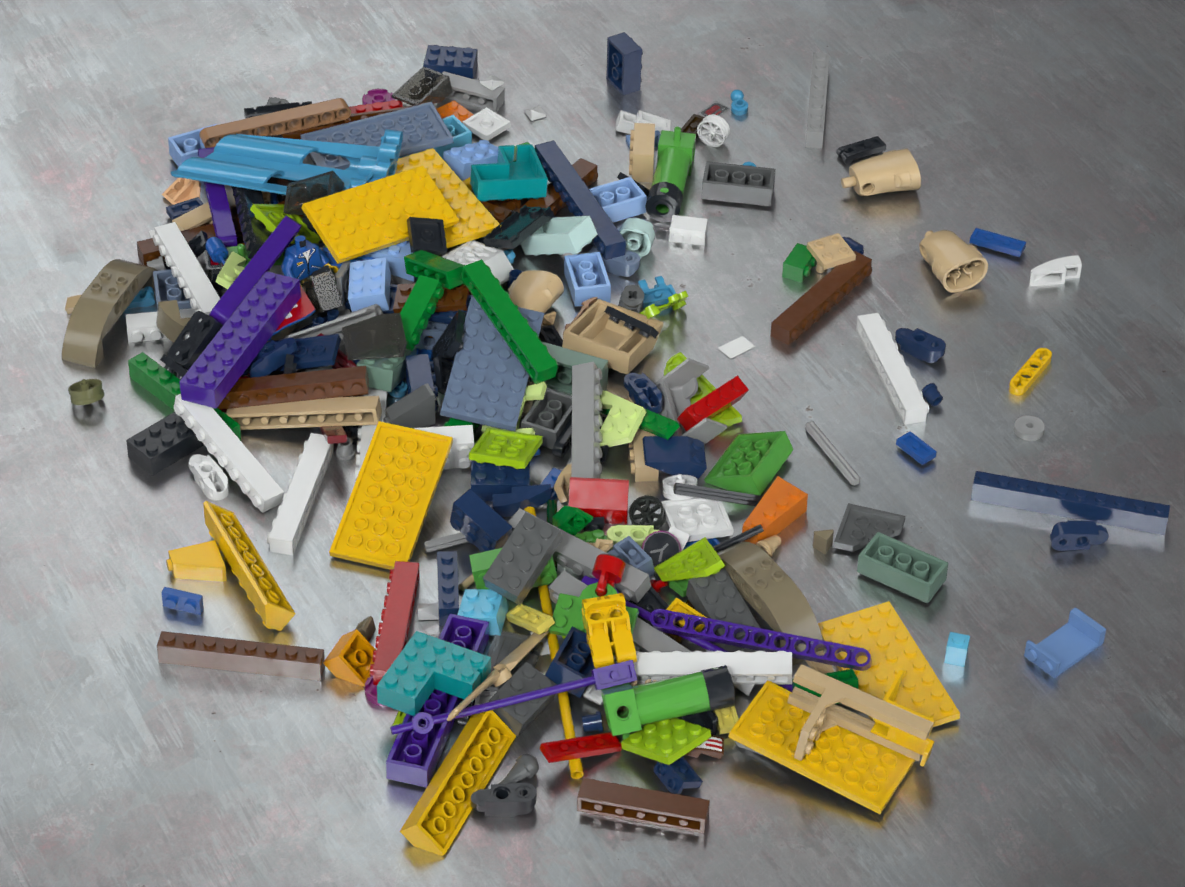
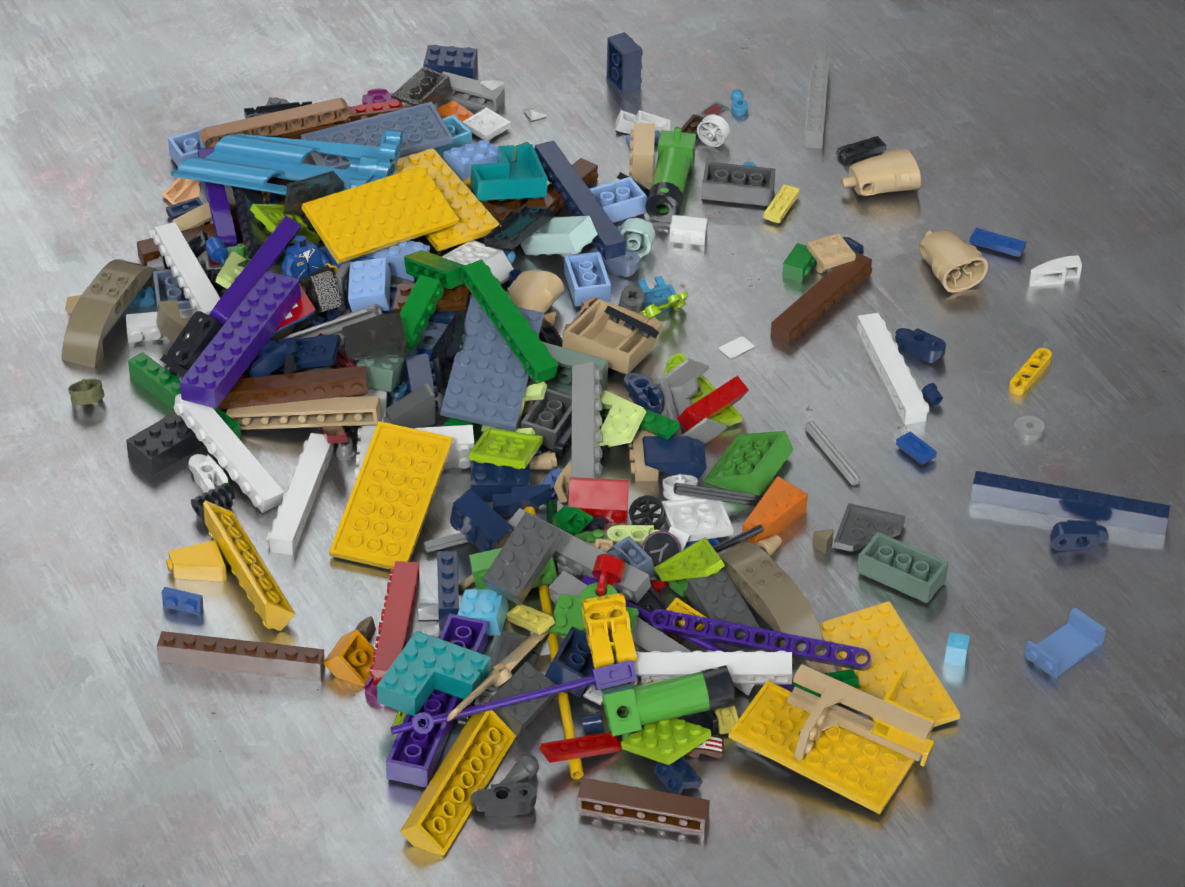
(219, 496): none -> black piece
(427, 235): black plate -> none
(544, 461): none -> tan cone
(781, 203): none -> light yellow plate

